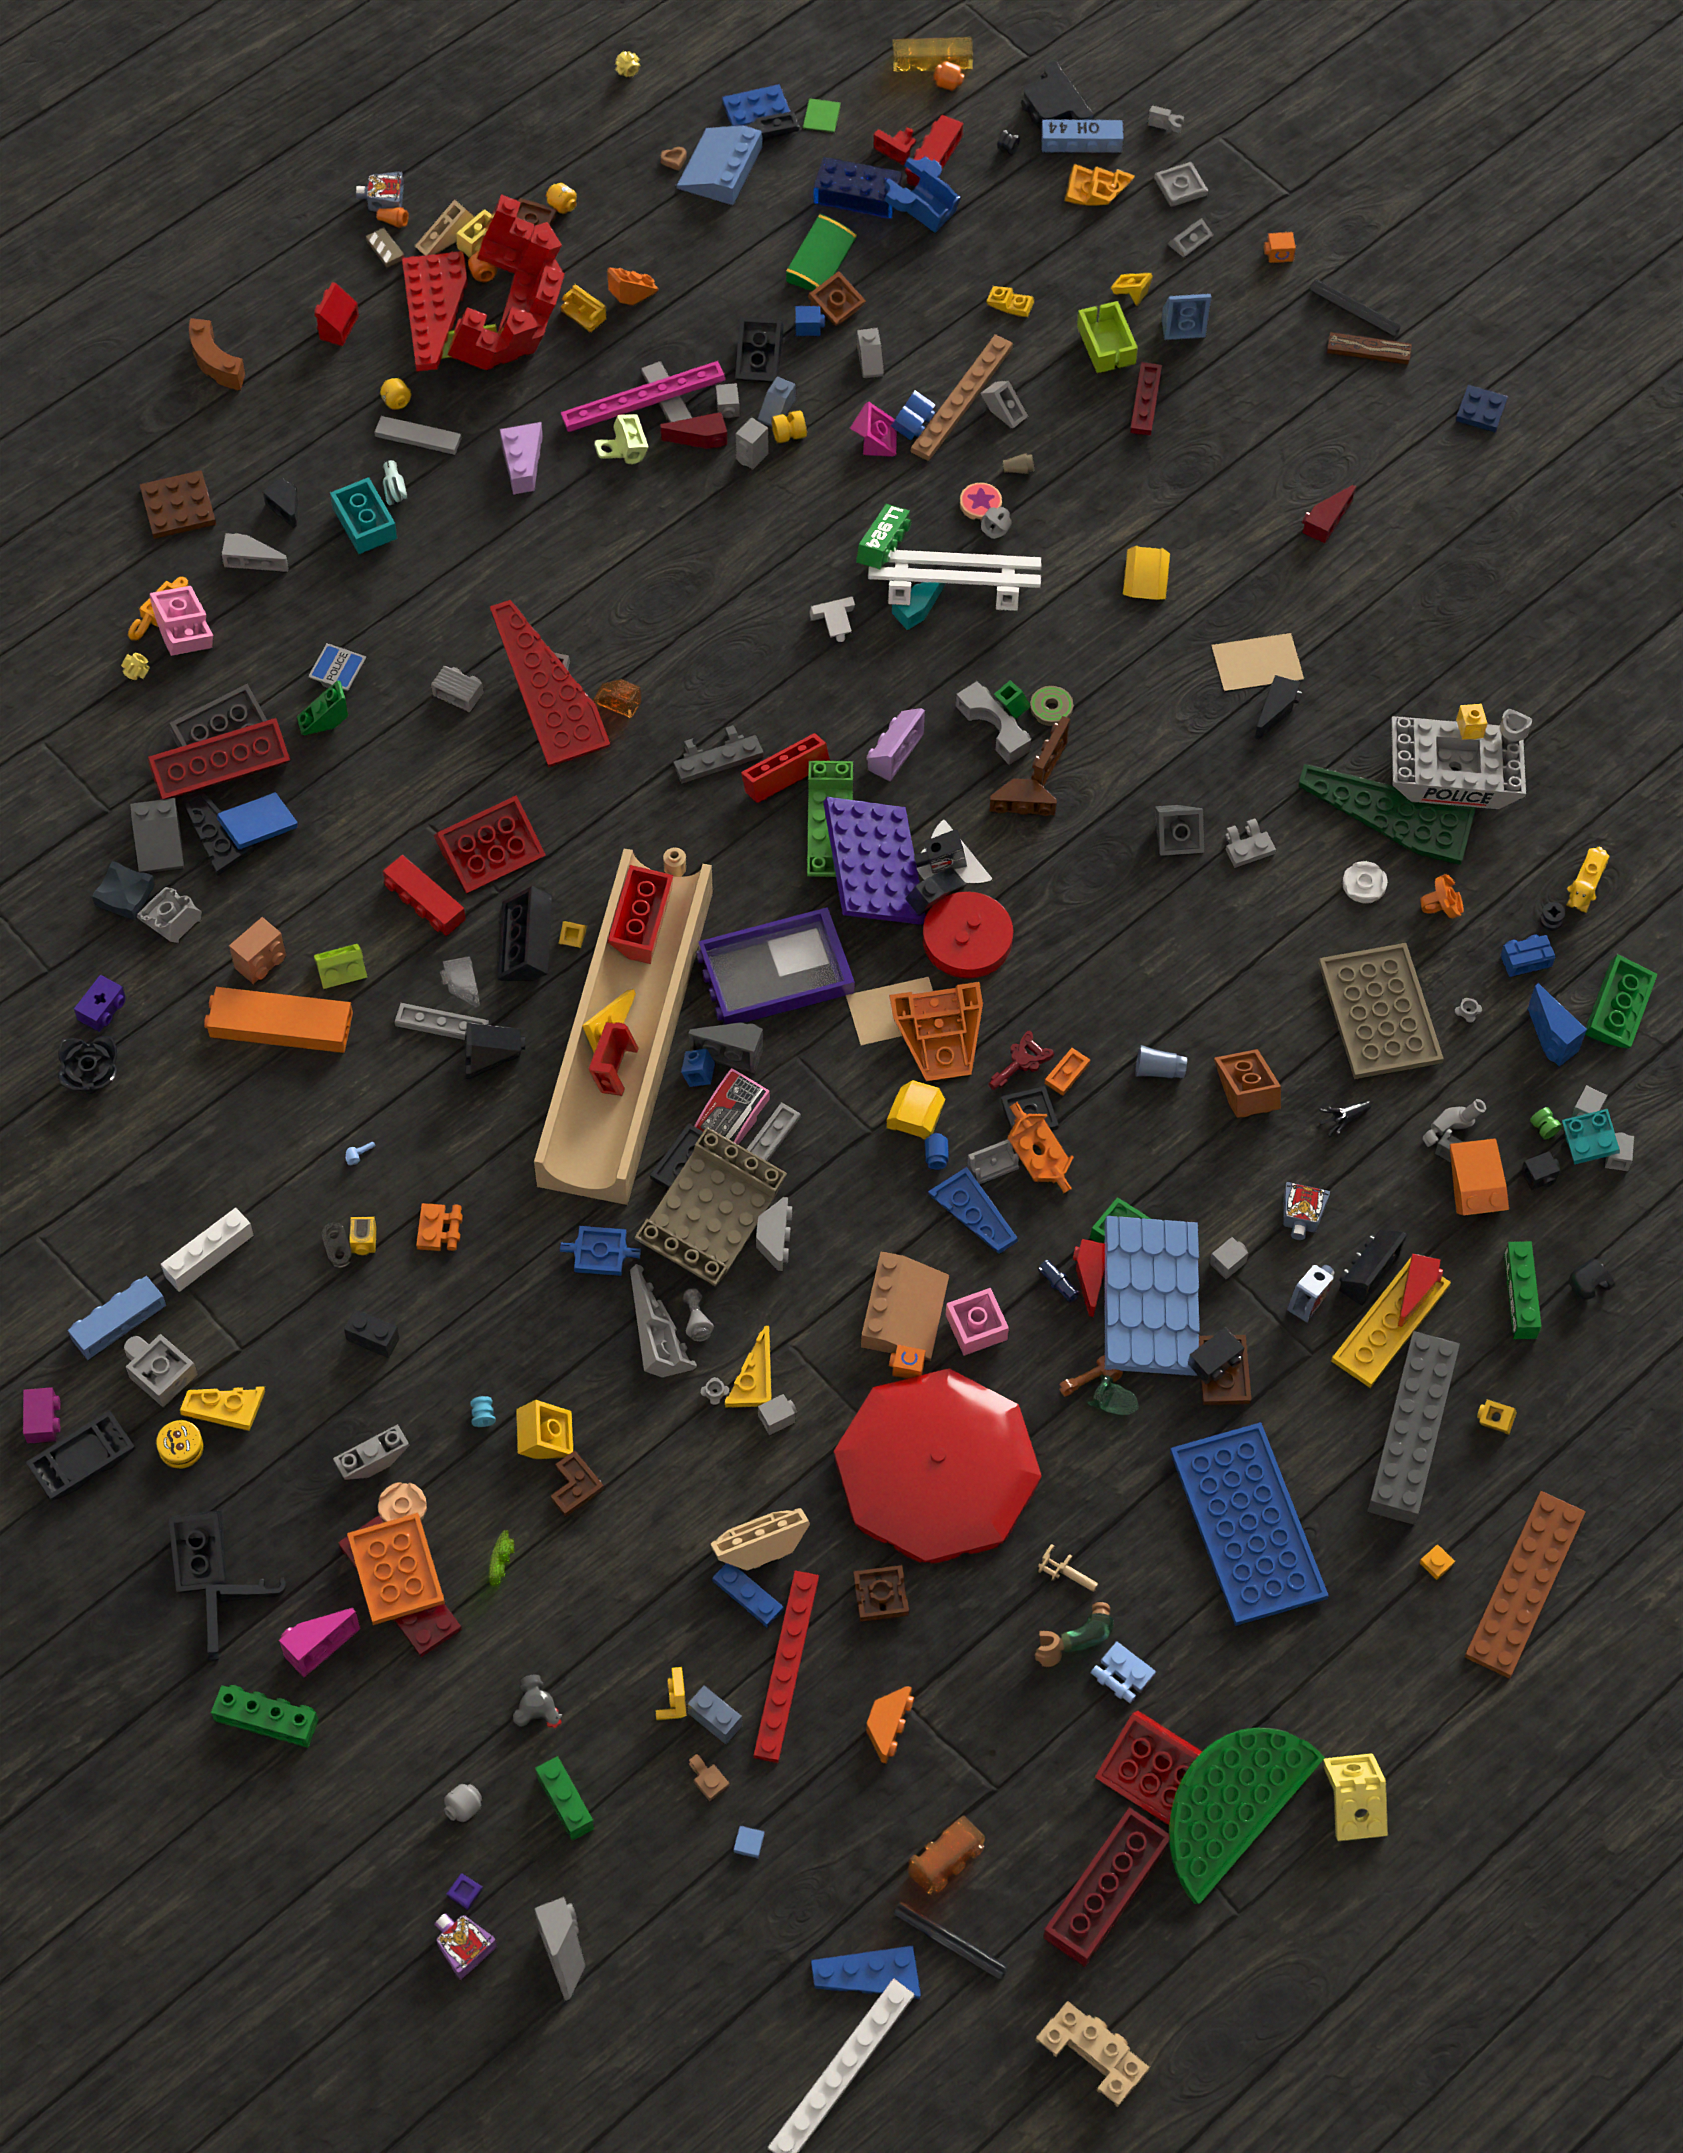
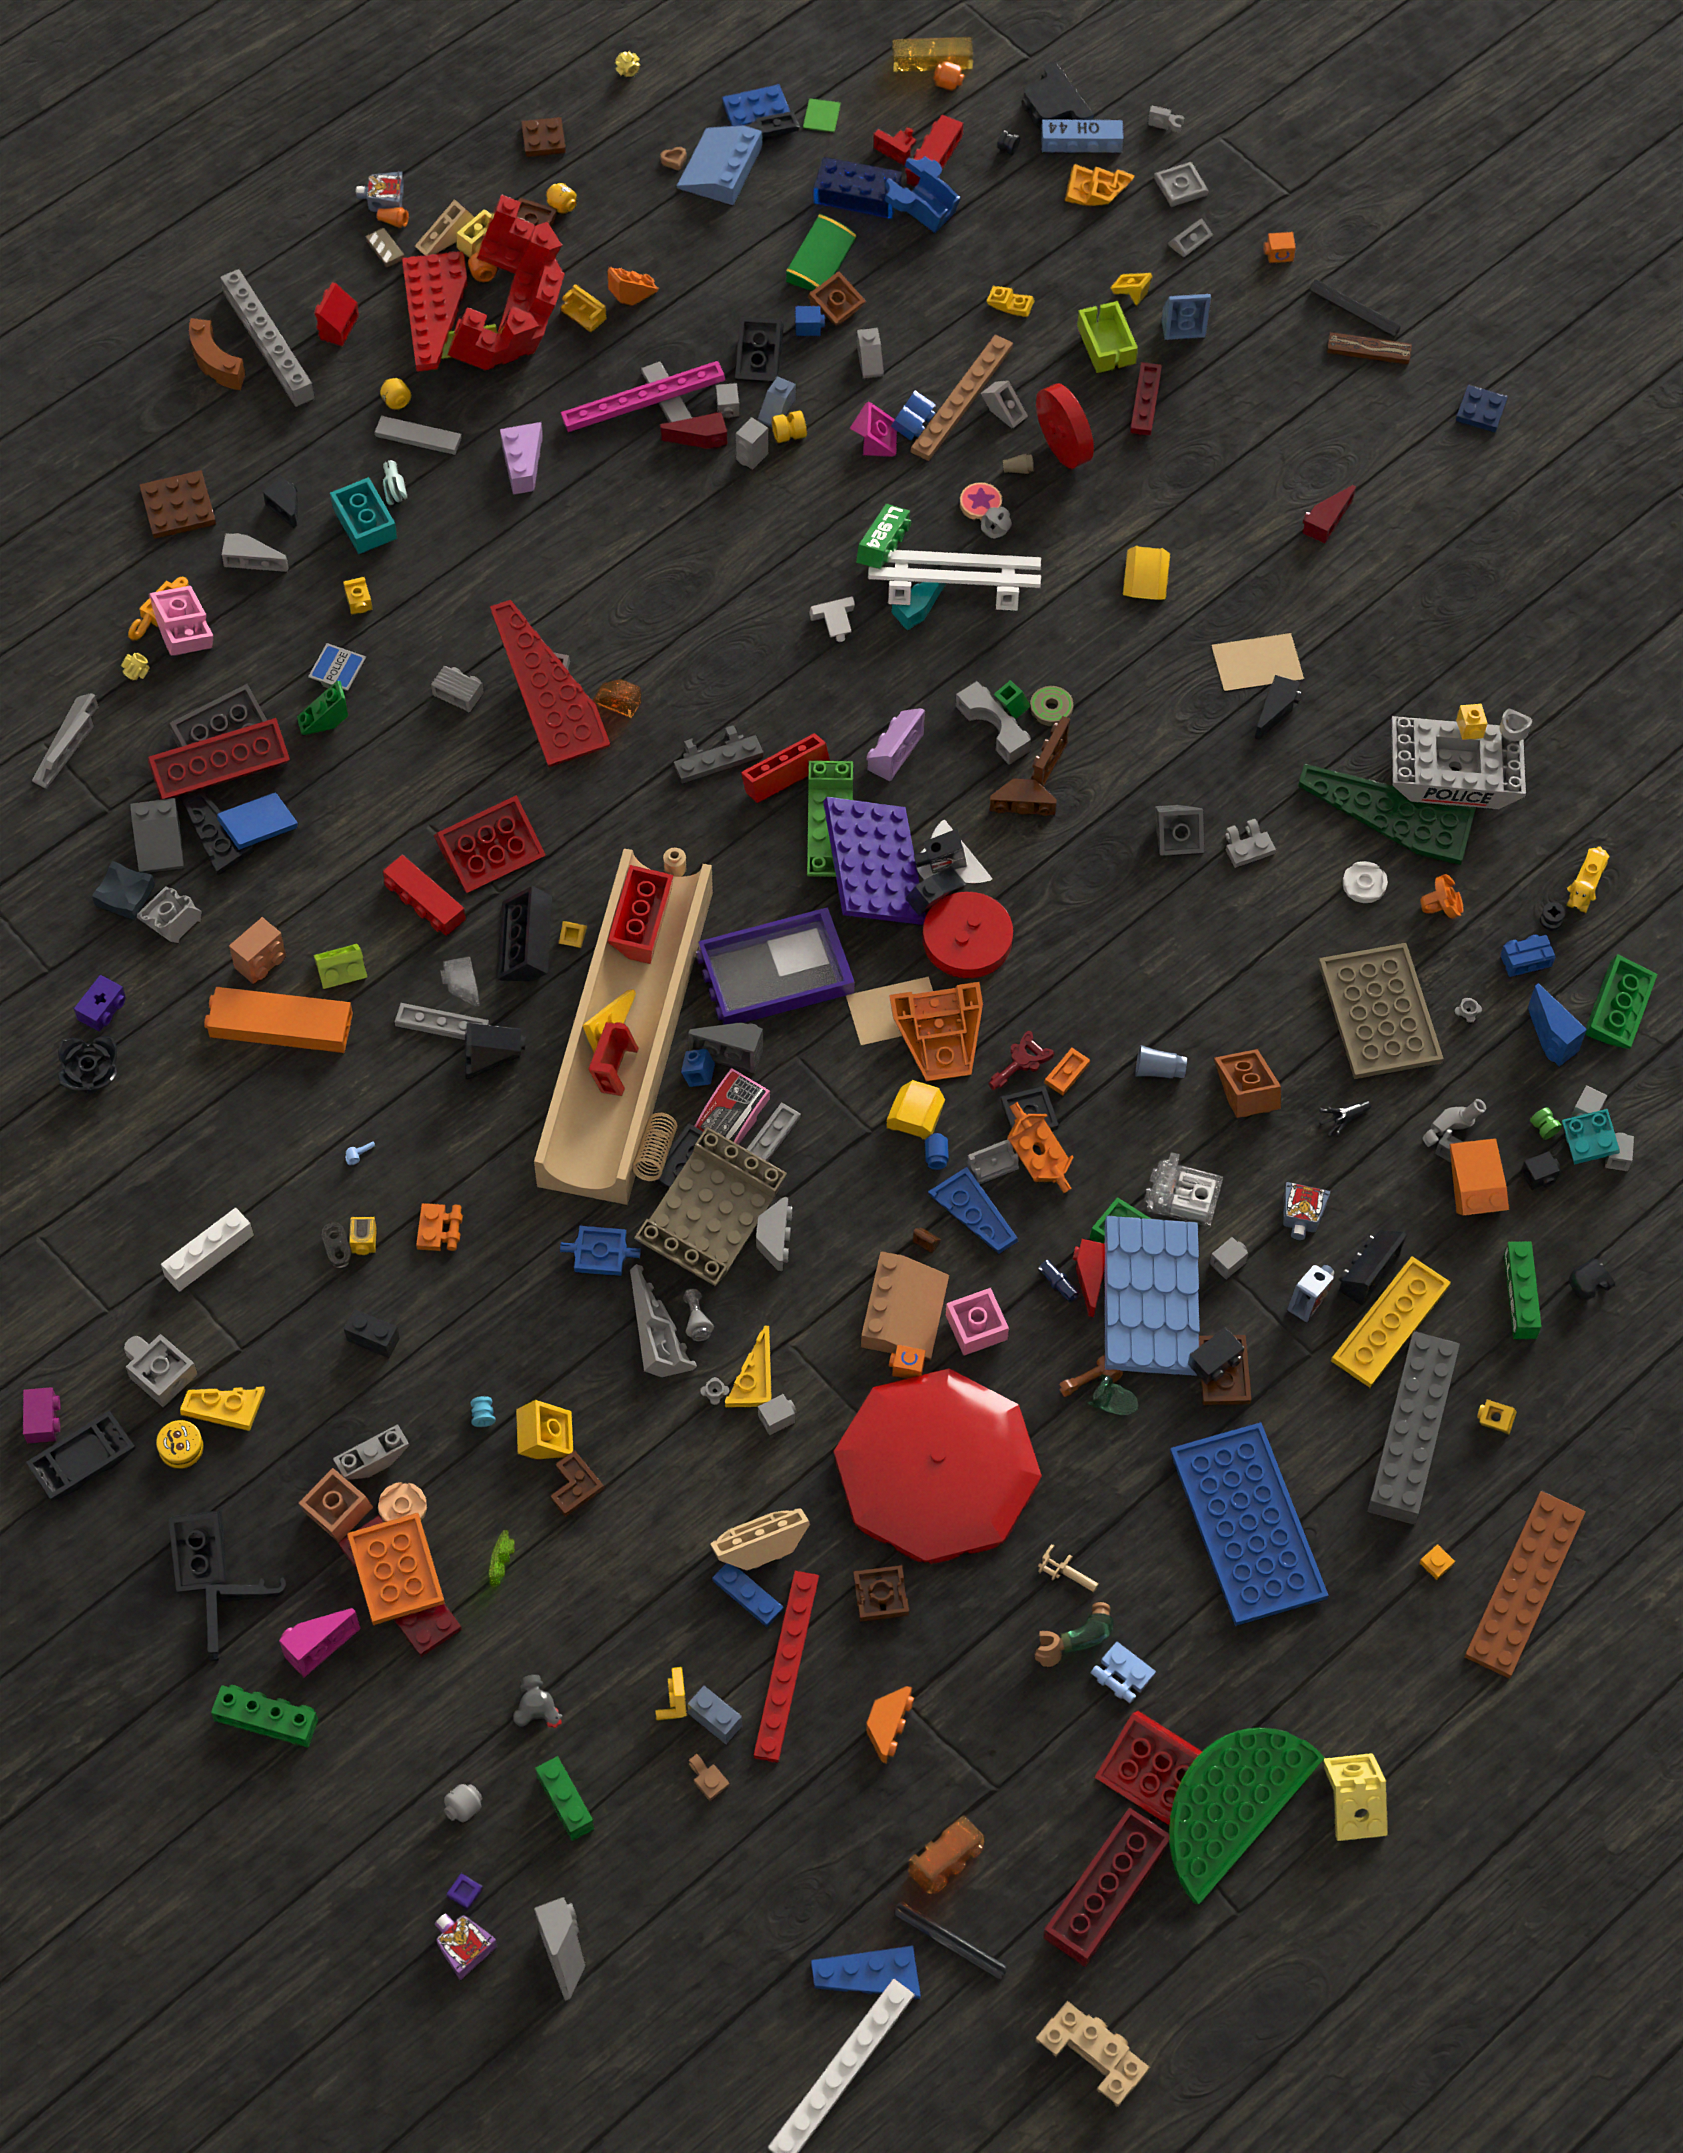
(69, 737): none -> light grey wedge
(116, 1317): medium blue brick -> none
(267, 337): none -> light grey piece
(335, 1505): none -> nougat brick
(357, 595): none -> yellow brick
(543, 137): none -> reddish brown plate
(628, 442): yellowish green piece -> none
(660, 1133): none -> tan piece
(749, 1842): medium blue tile -> none
(925, 1239): none -> reddish brown slope
(1064, 425): none -> red brick
(1188, 1185): none -> clear brick
(1420, 1283): red slope -> none

